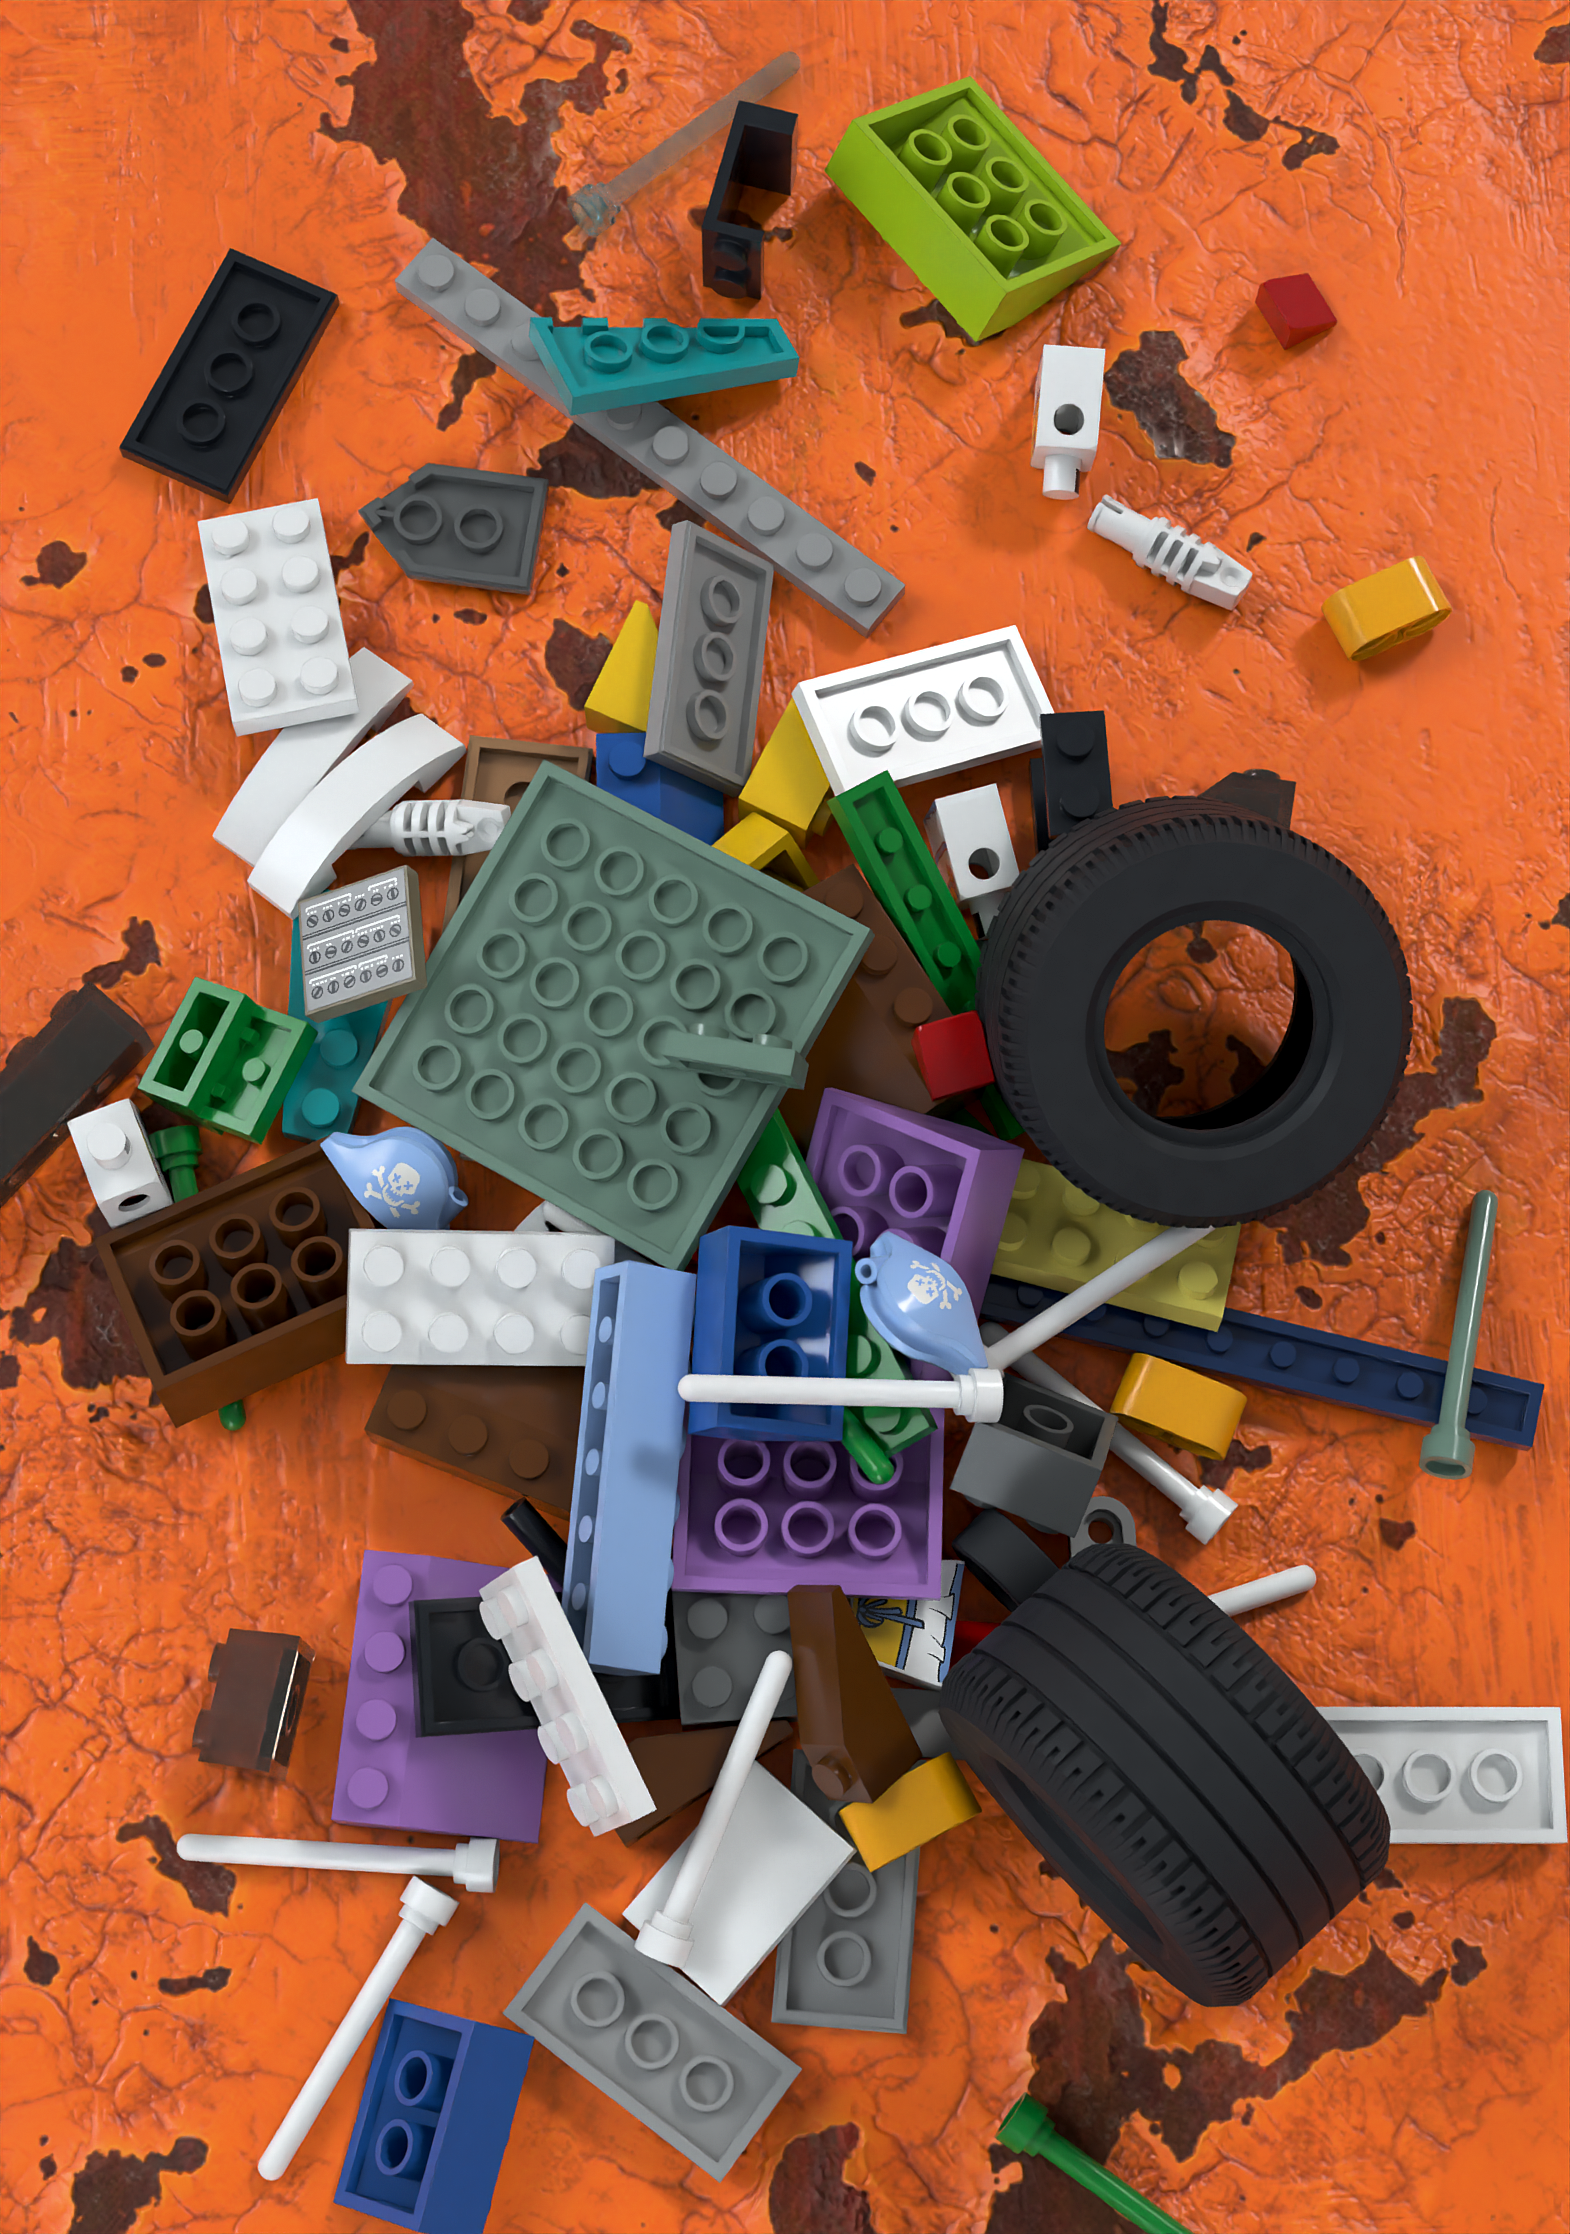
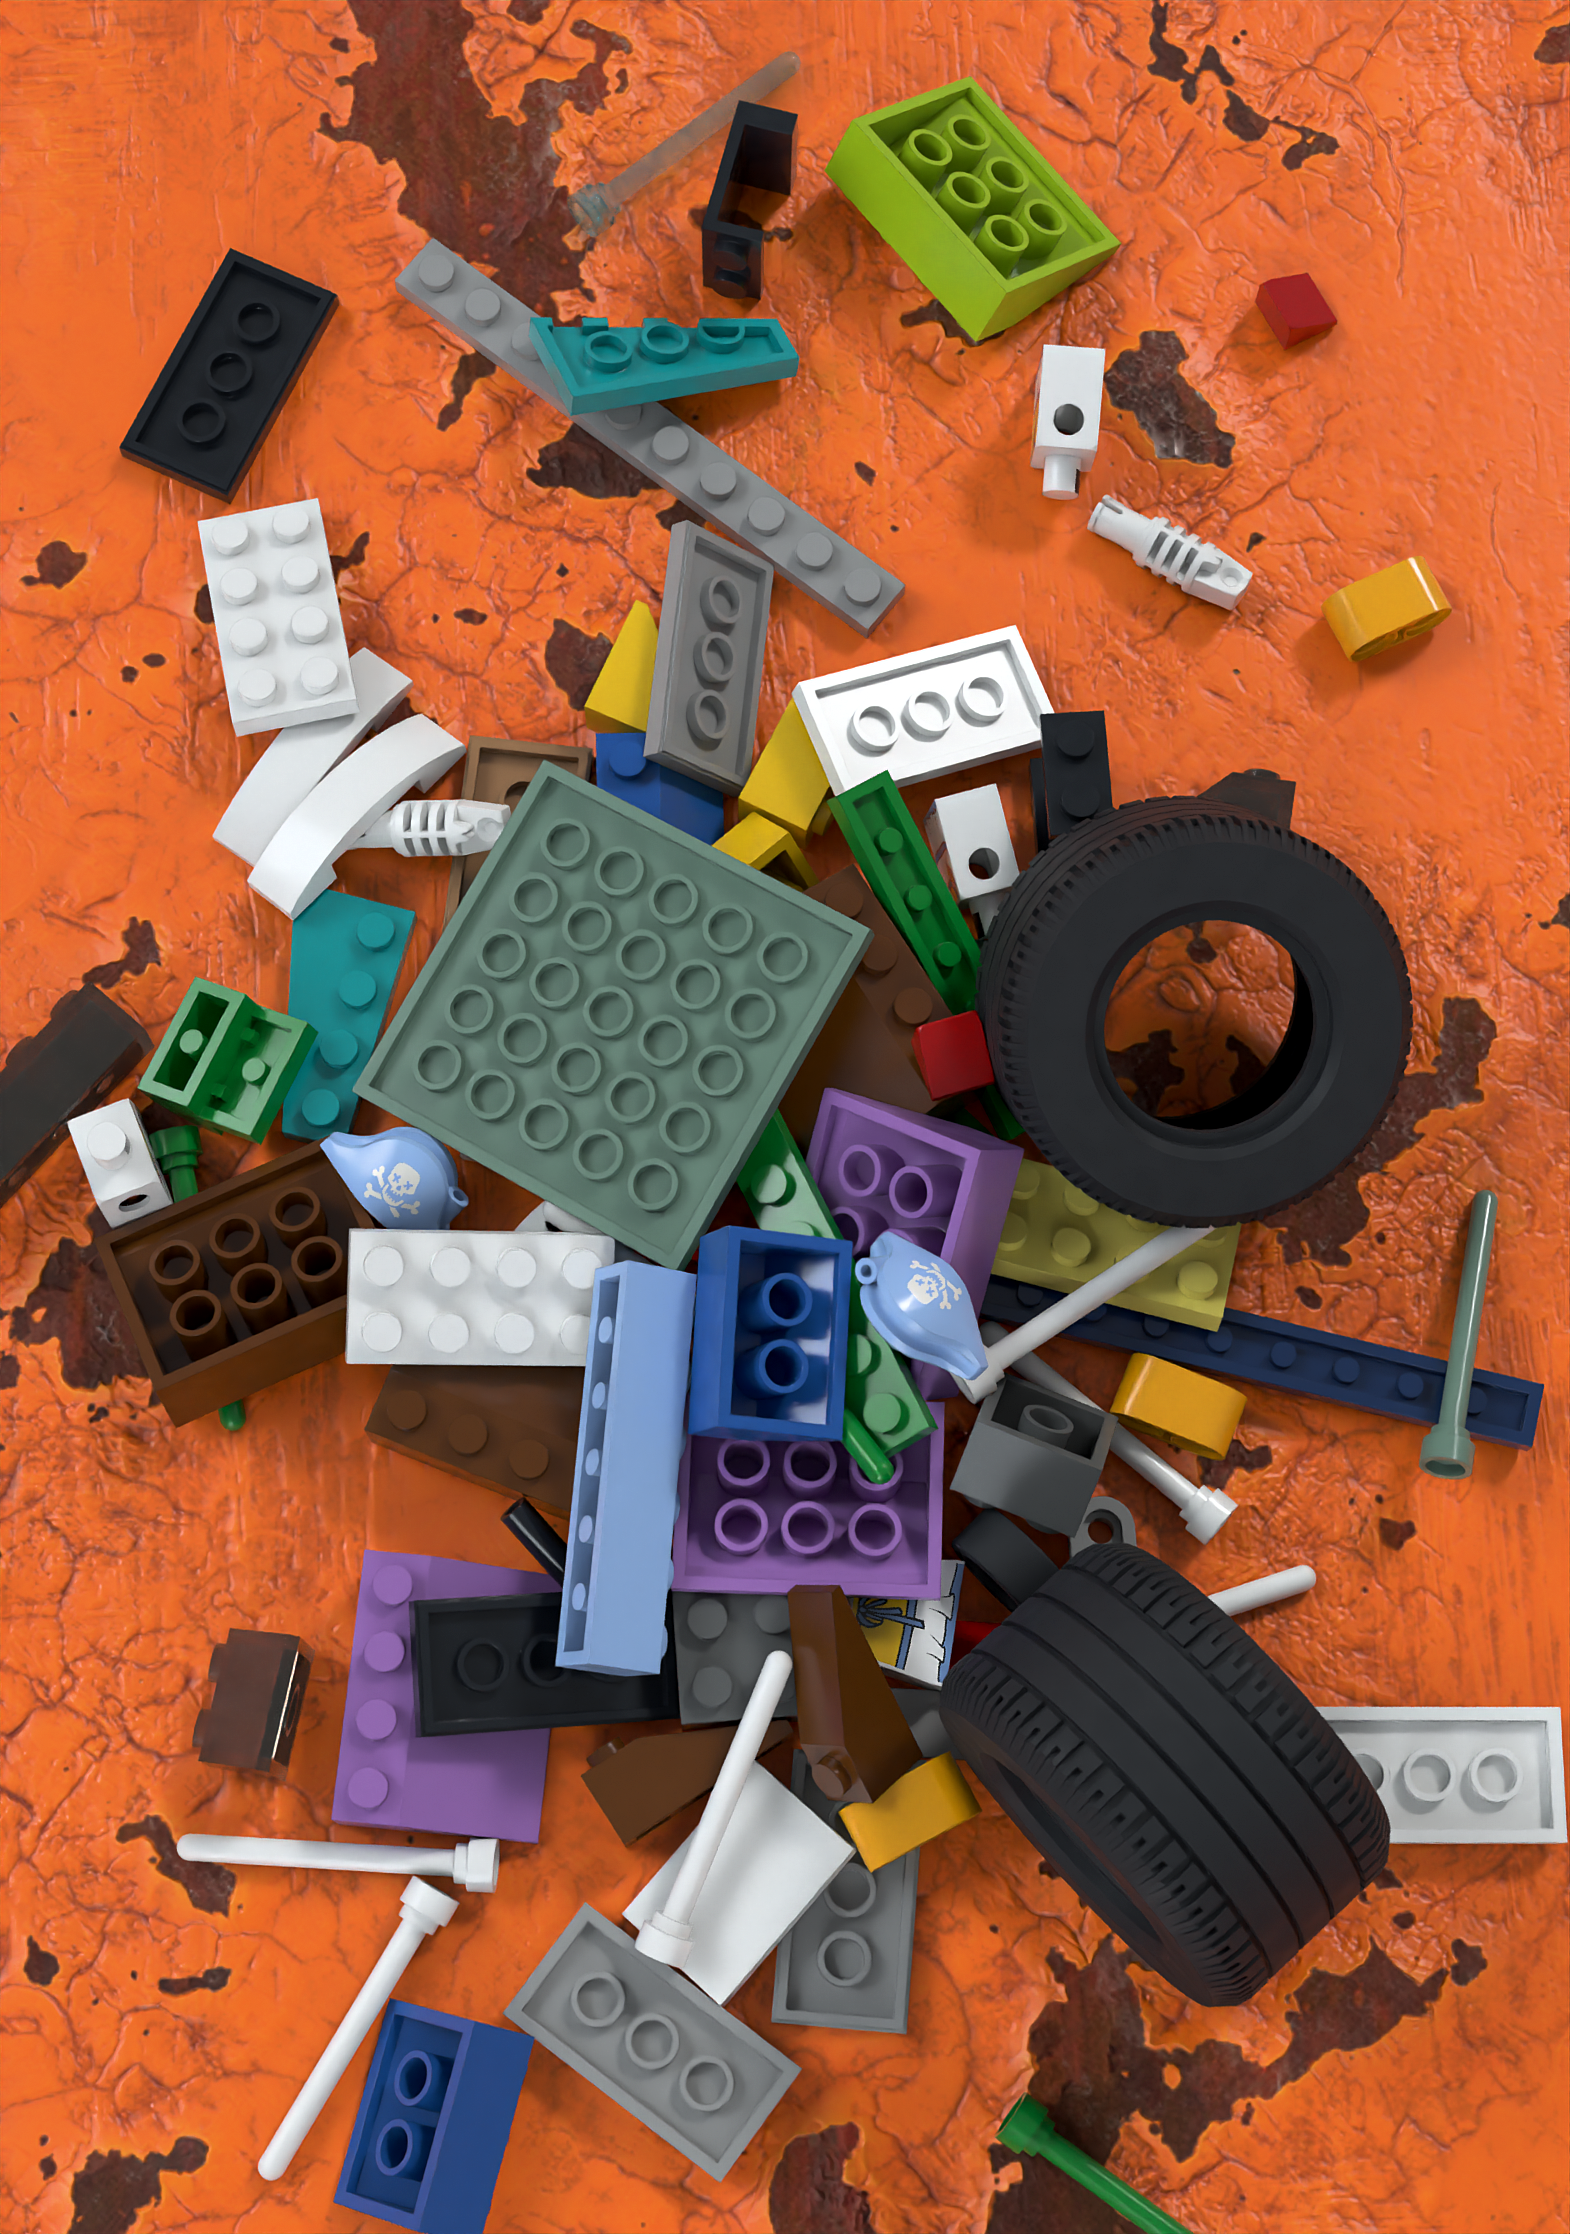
(362, 944): tile -> none
(463, 527): dark grey tile -> none
(565, 1695): white plate -> none
(710, 1051): sand green plate -> none
(973, 1395): white piece -> none

